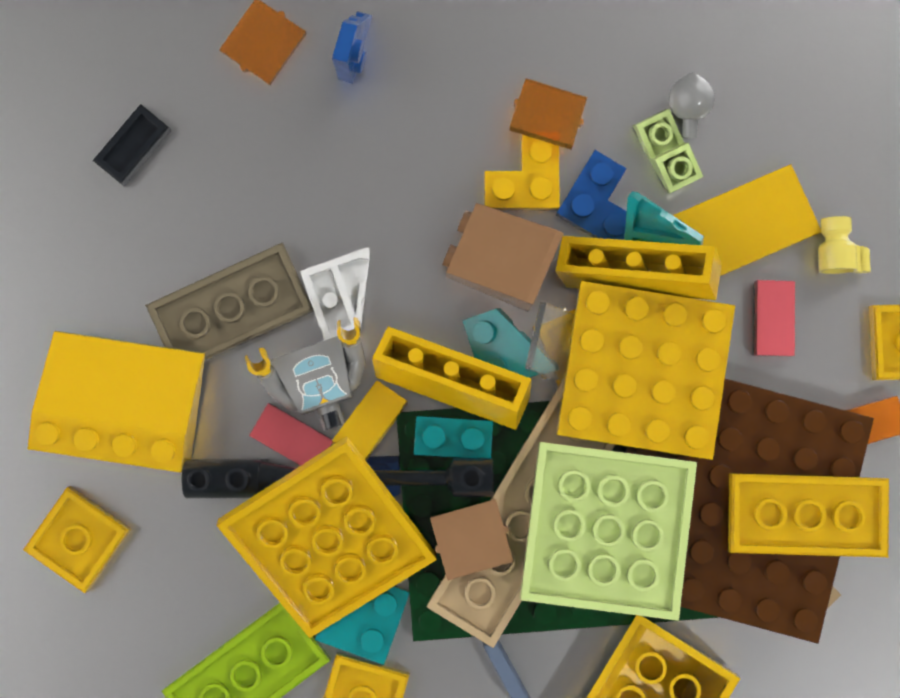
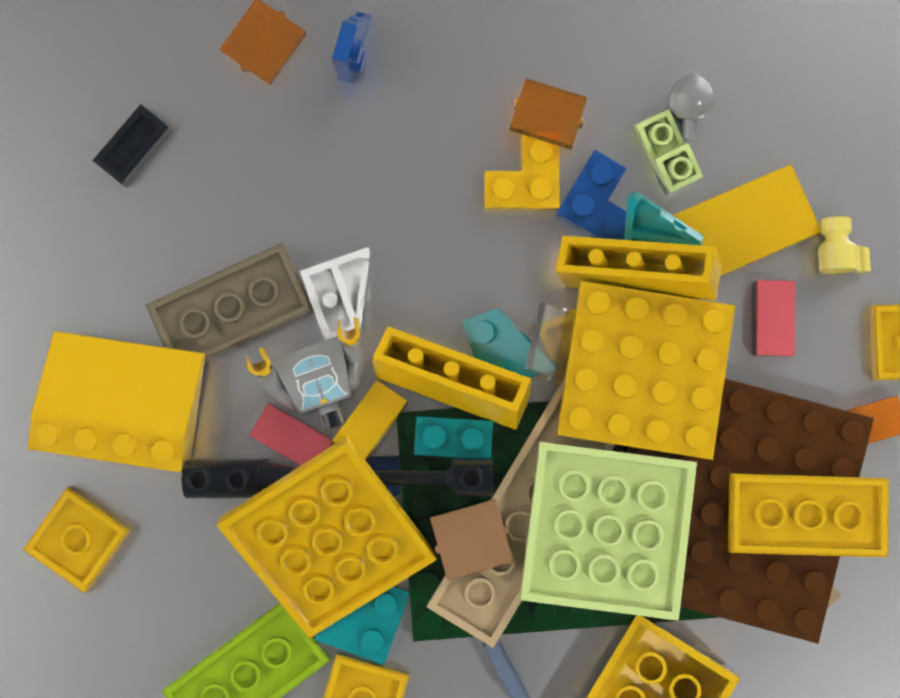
(502, 255): medium nougat slope -> none

